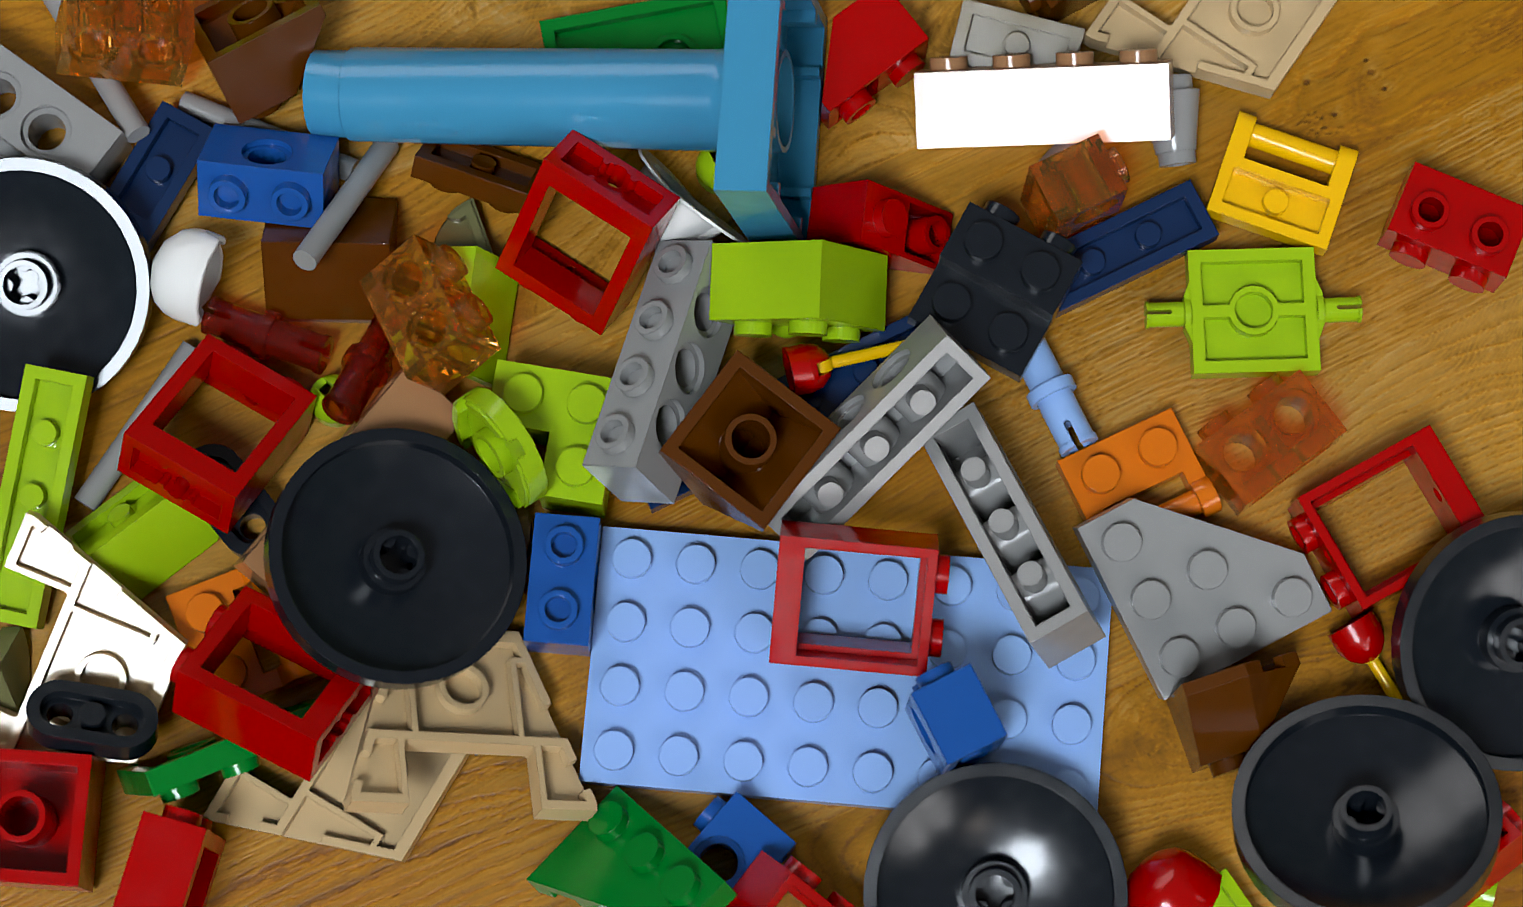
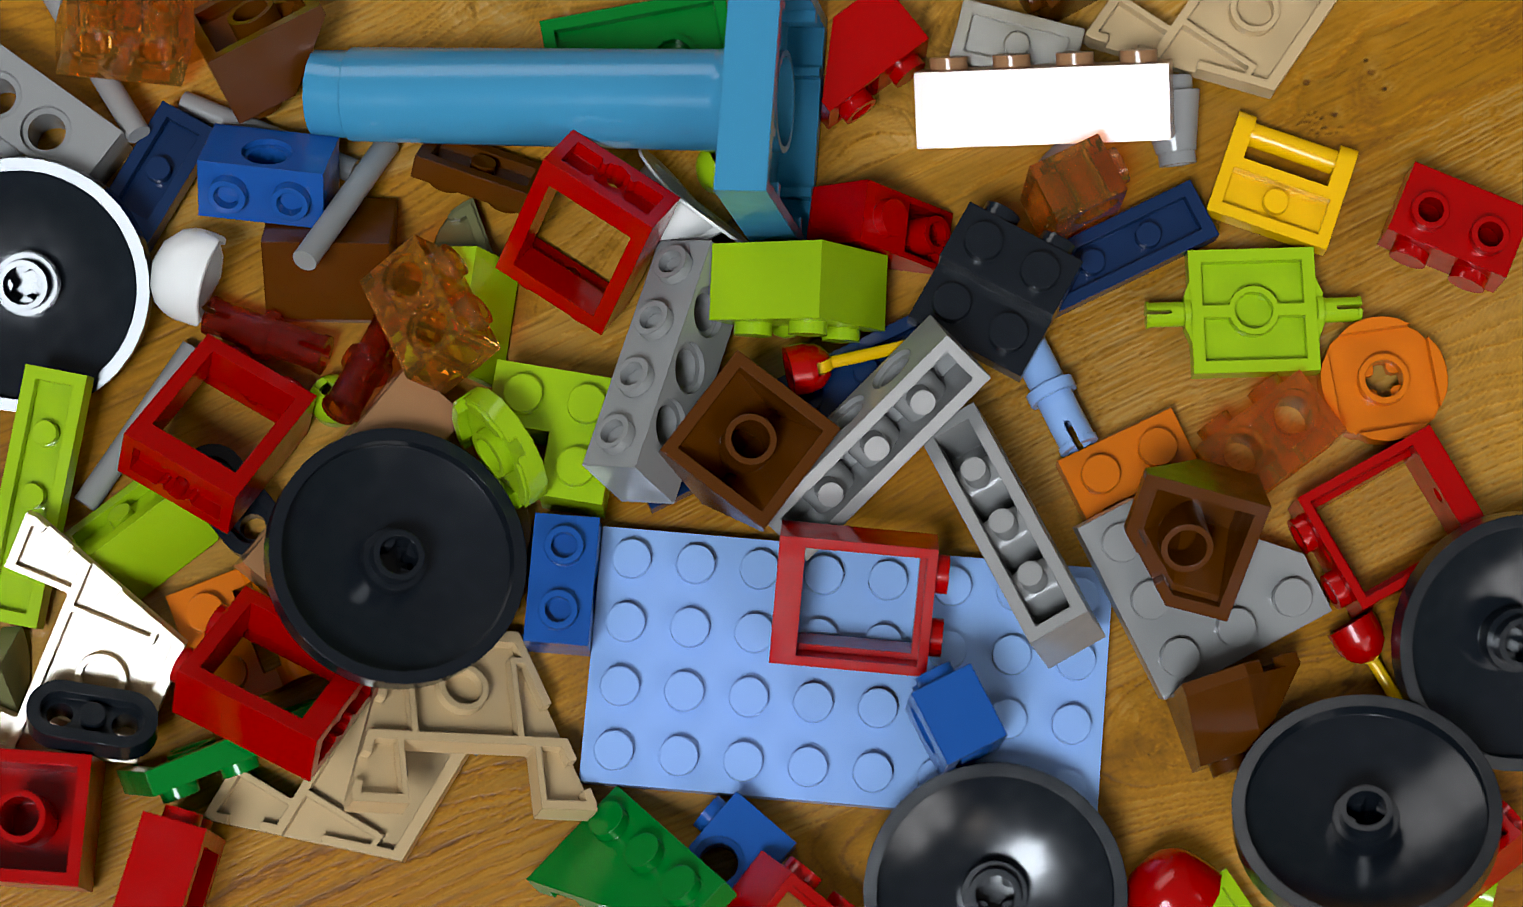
(1197, 532): none -> reddish brown slope
(1401, 353): none -> orange plate

